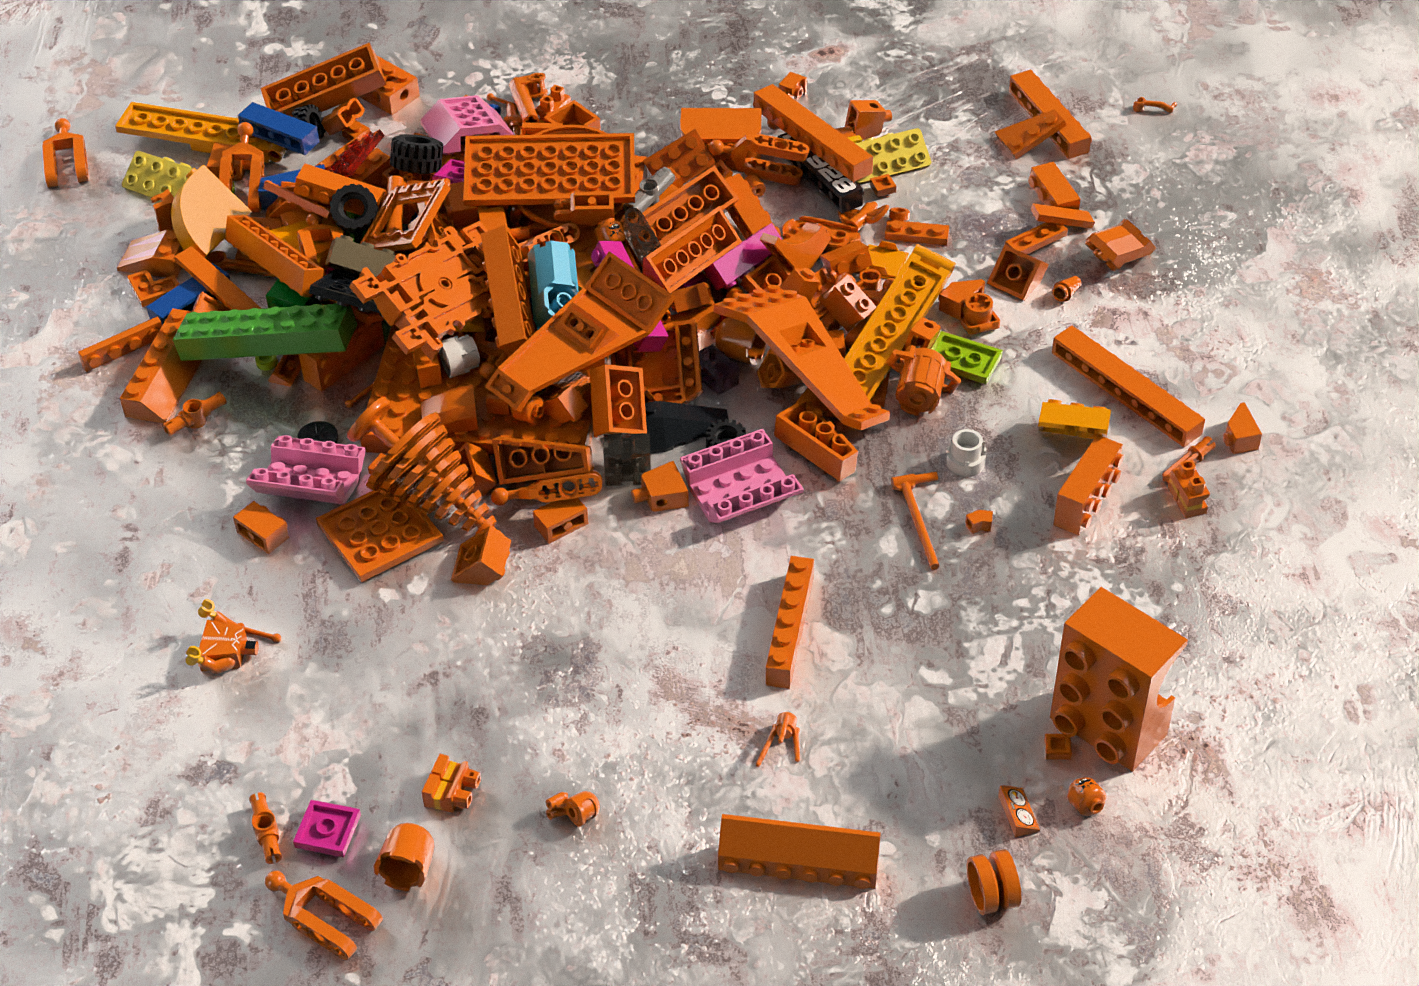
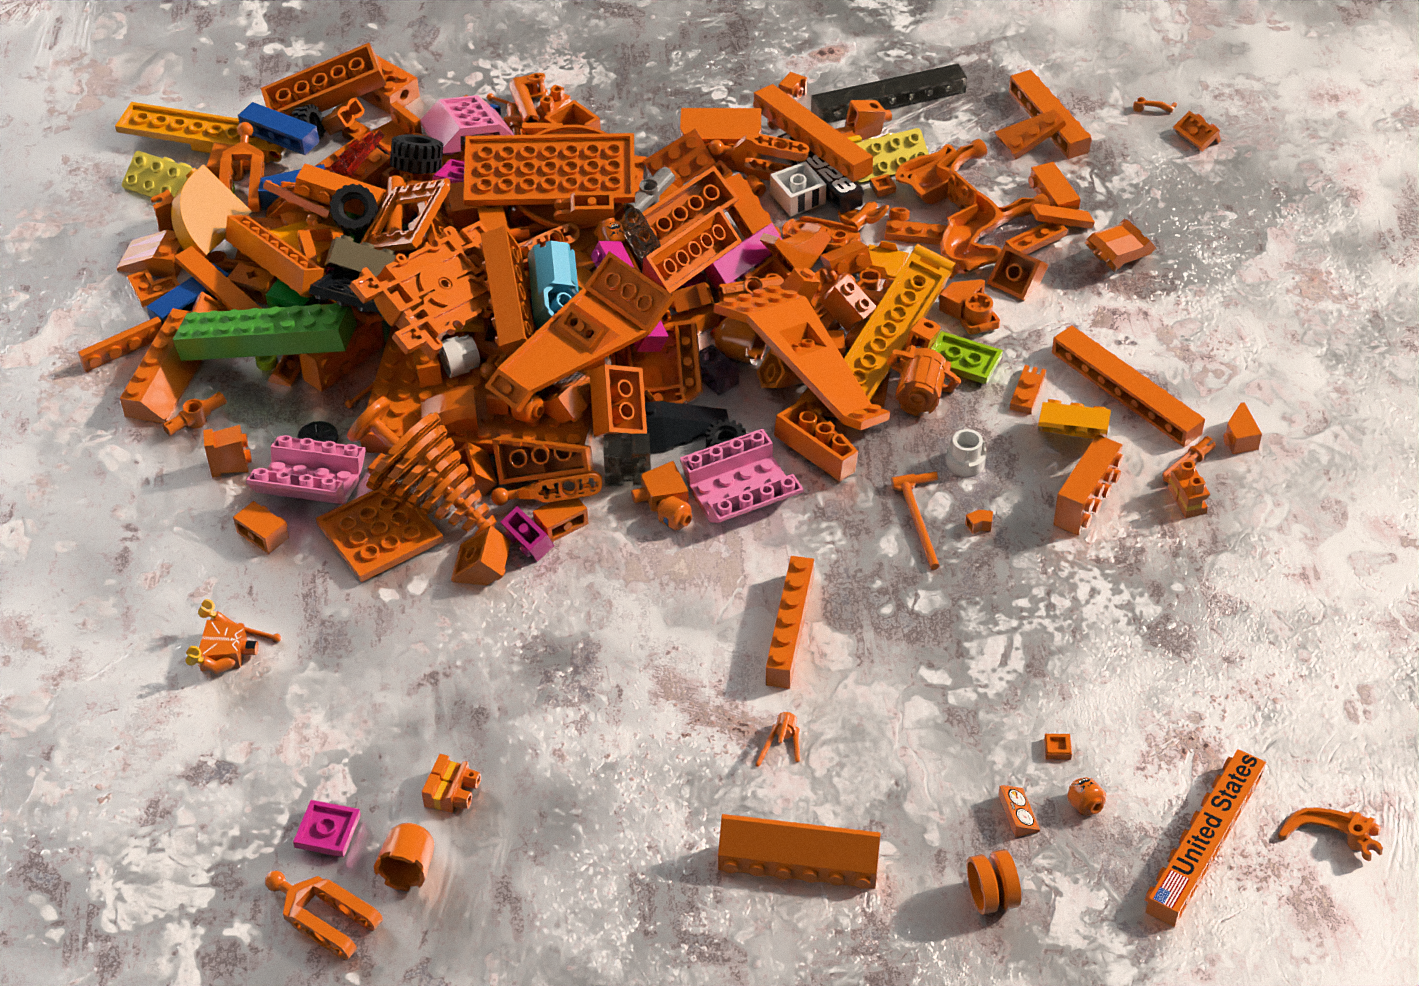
(62, 141): orange piece -> none
(227, 450): none -> orange hips
(253, 281): none -> orange brick
(265, 828): orange pin -> none
(402, 123): none -> orange bracket
(527, 533): none -> dark pink brick
(577, 807): orange piece -> none
(674, 513): none -> orange head
(732, 290): none -> orange piece
(798, 188): none -> white brick
(892, 92): none -> clear smoke brick
(937, 178): none -> orange animal
(1027, 390): none -> orange hinge
(1066, 288): orange cone -> none
(1112, 679): orange piece -> none
(1197, 130): none -> orange bracket
(1205, 838): none -> orange brick
(1352, 823): none -> orange piece

